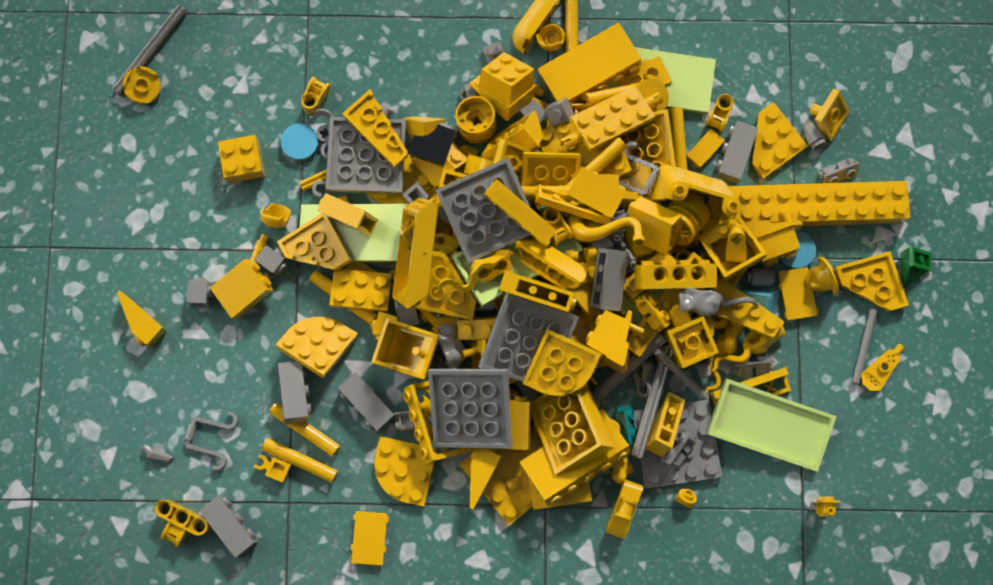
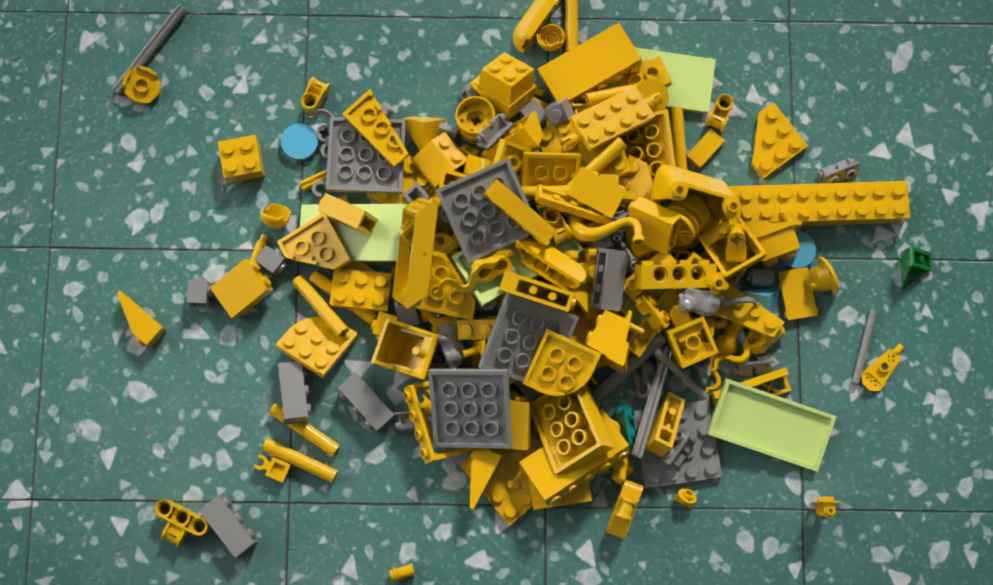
(156, 454): light grey bar -> none
(190, 434): light grey piece -> none
(320, 306): none -> yellow piece
(369, 538): yellow piece -> none
(401, 573): none -> yellow pin
(403, 470): yellow plate -> none
(434, 146): black tile -> none
(487, 137): none -> light grey hinge
(492, 51): light grey tile -> none
(652, 178): light grey piece -> none
(711, 282): none -> yellow plate
(736, 152): light grey brick -> none
(813, 136): light grey cone -> none
(831, 114): yellow tile -> none
(874, 280): yellow plate -> none

